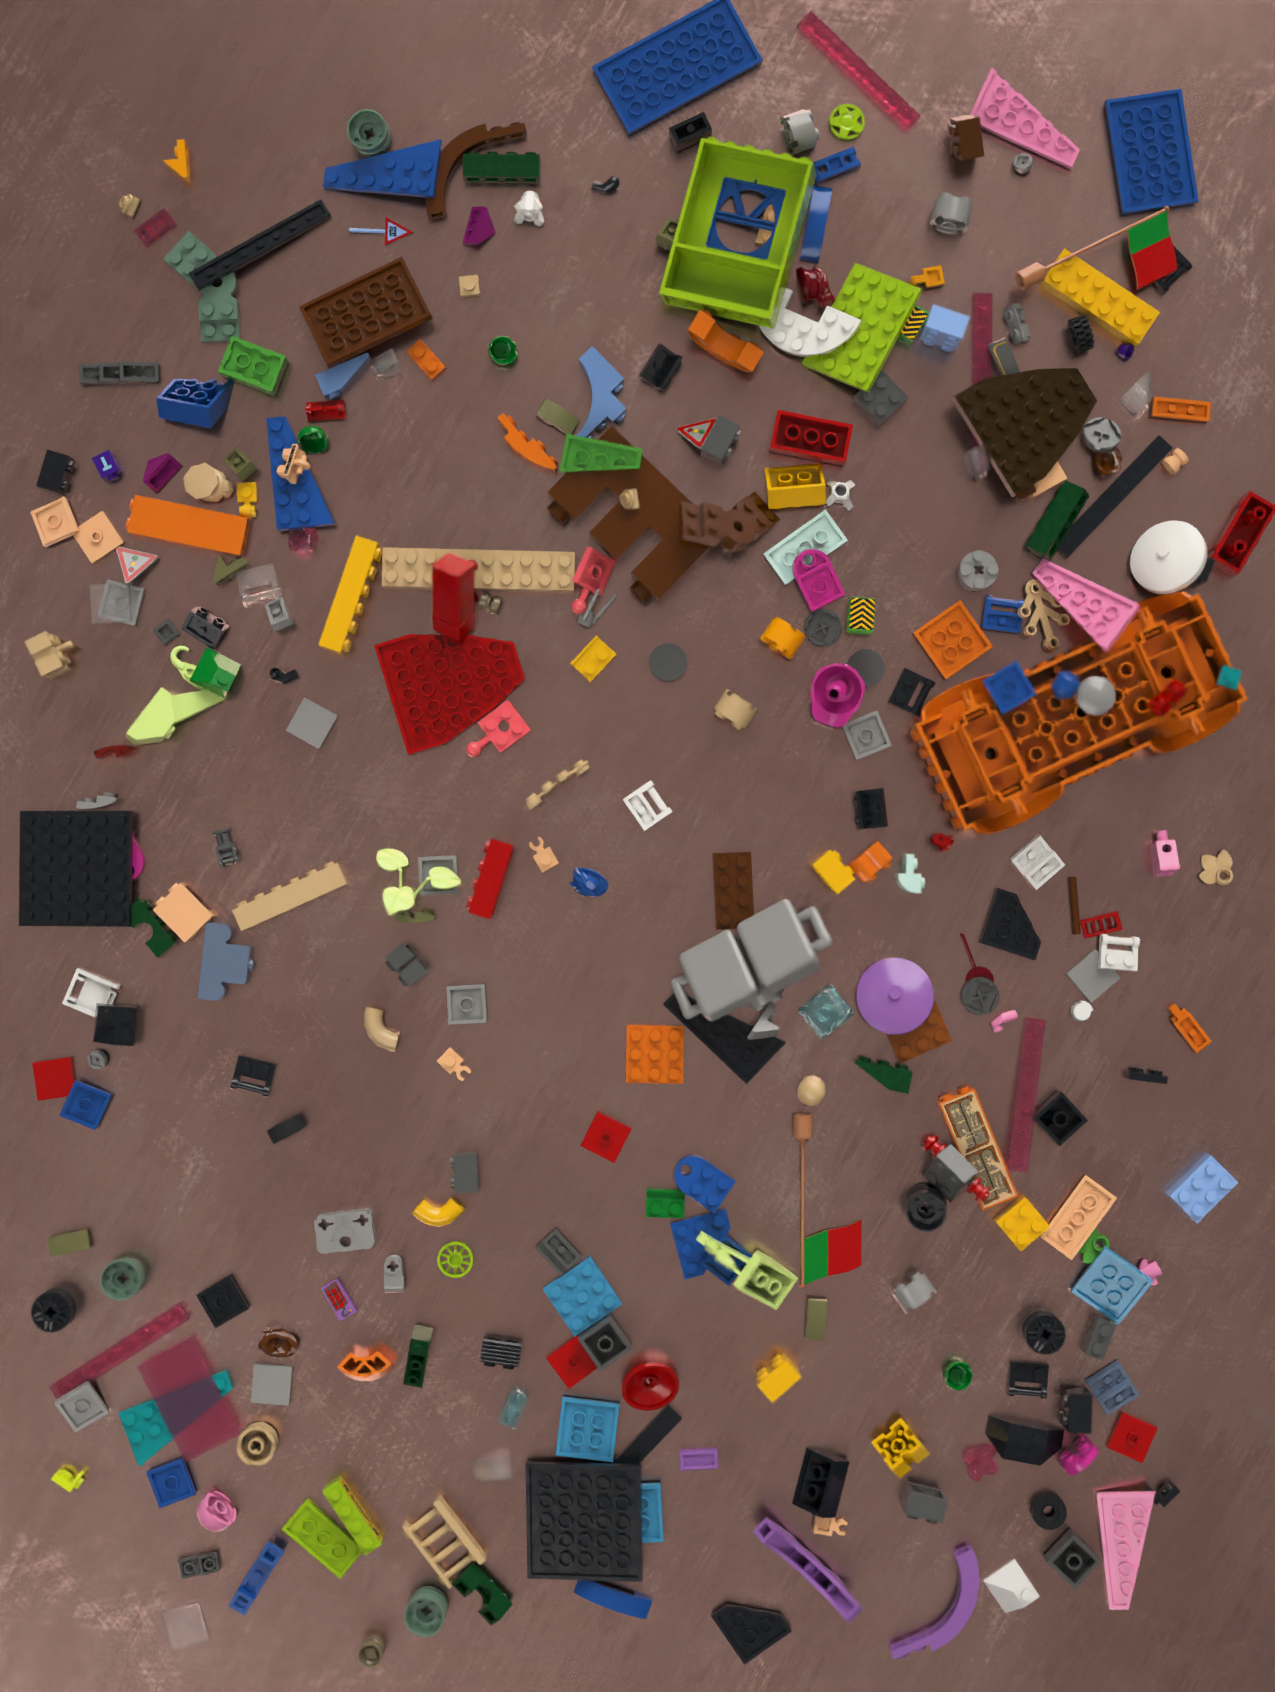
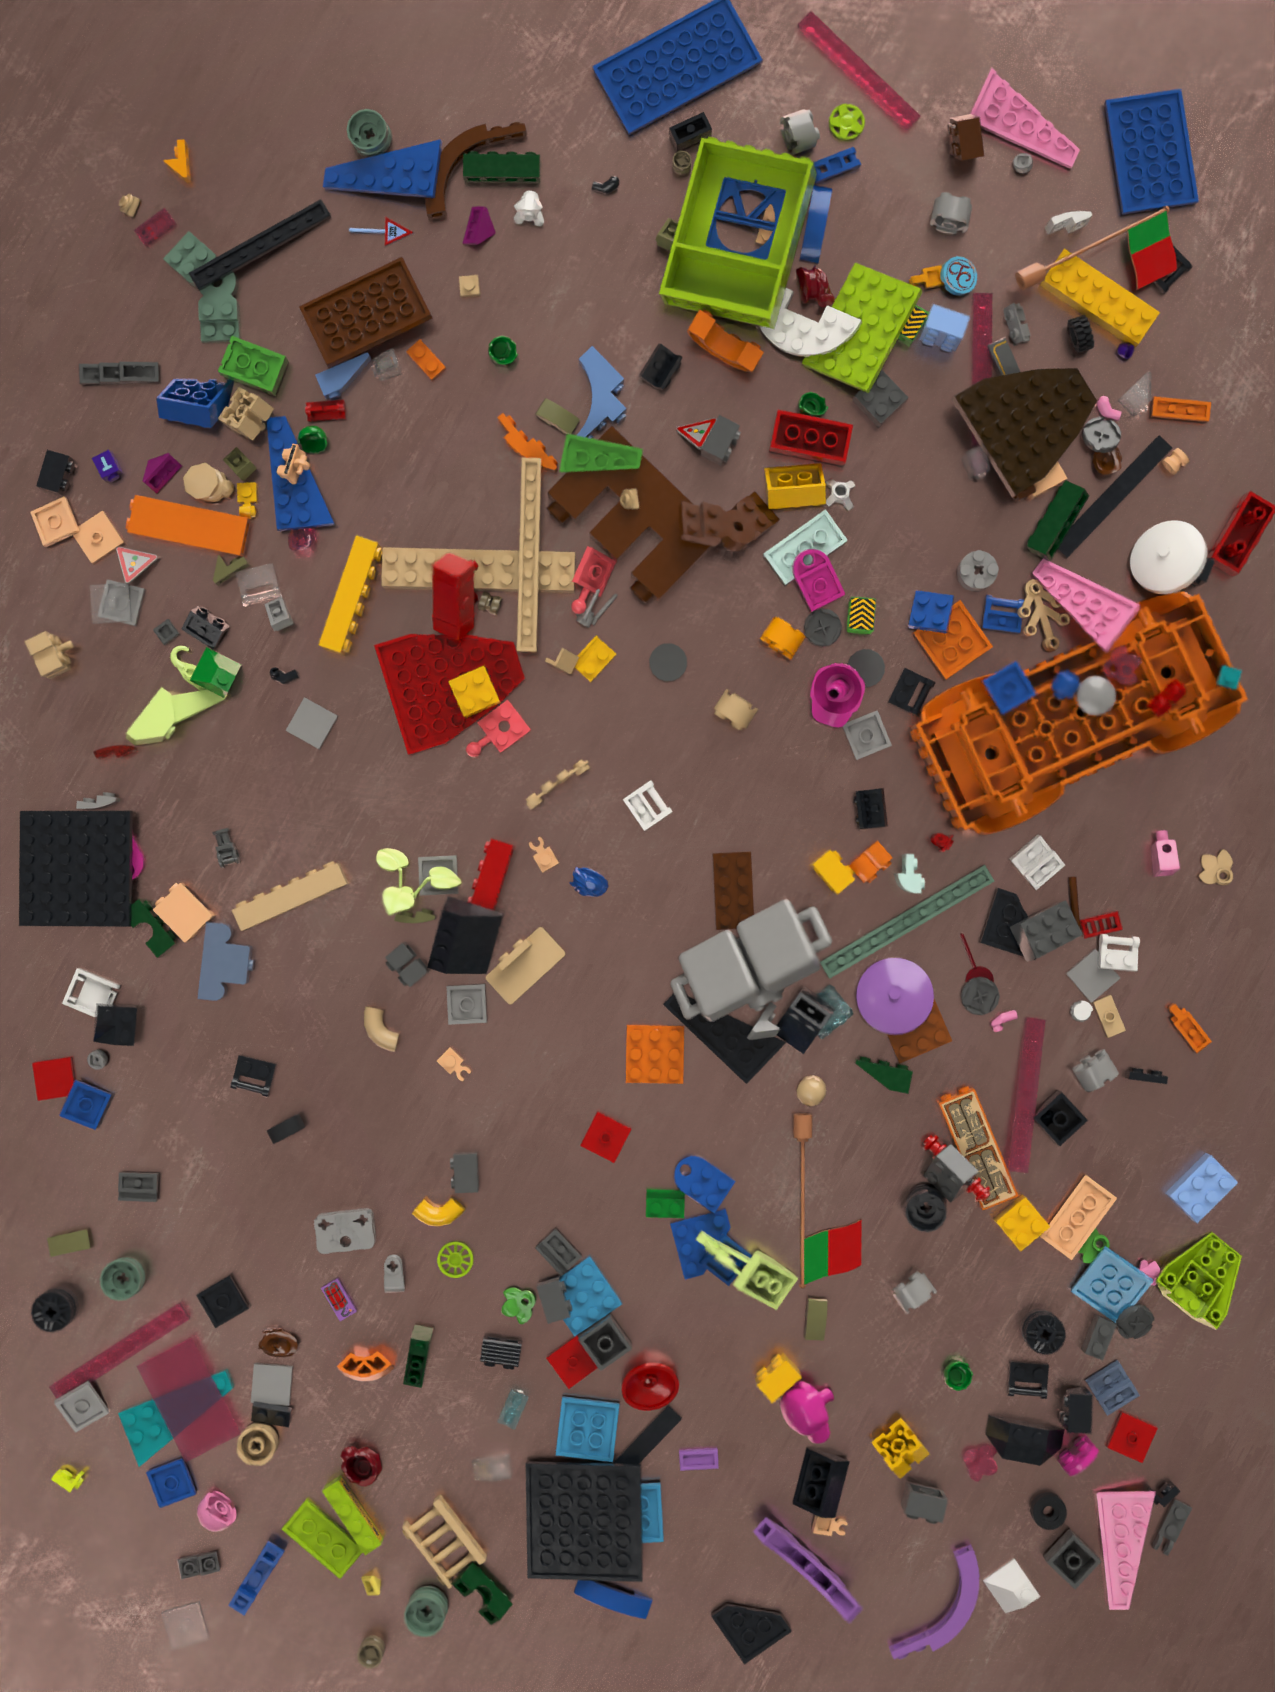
(138, 1186): none -> dark grey plate
(246, 414): none -> tan brick
(271, 1414): none -> black plate
(360, 1465): none -> dark red piece
(371, 1584): none -> light yellow slope
(464, 938): none -> black slope
(474, 691): none -> yellow brick
(516, 1306): none -> bright green plate
(525, 965): none -> tan bracket
(529, 555): none -> tan plate
(554, 1300): none -> dark grey brick
(565, 661): none -> tan panel
(684, 160): none -> dark tan wheel
(804, 1020): none -> black slope
(806, 1411): none -> dark pink piece
(812, 405): none -> green hair
(906, 921): none -> sand green plate
(931, 611): none -> blue plate
(958, 275): none -> medium azure tile
(1046, 930): none -> dark grey brick
(1071, 221): none -> white slope
(1095, 1071): none -> light grey brick
(1106, 410): none -> bright pink arm
(1109, 1016): none -> tan plate
(1124, 665): none -> clear pink plate
(1135, 1322): none -> dark grey tile
(1171, 1525): none -> dark grey hinge
(1202, 1280): none -> lime wedge

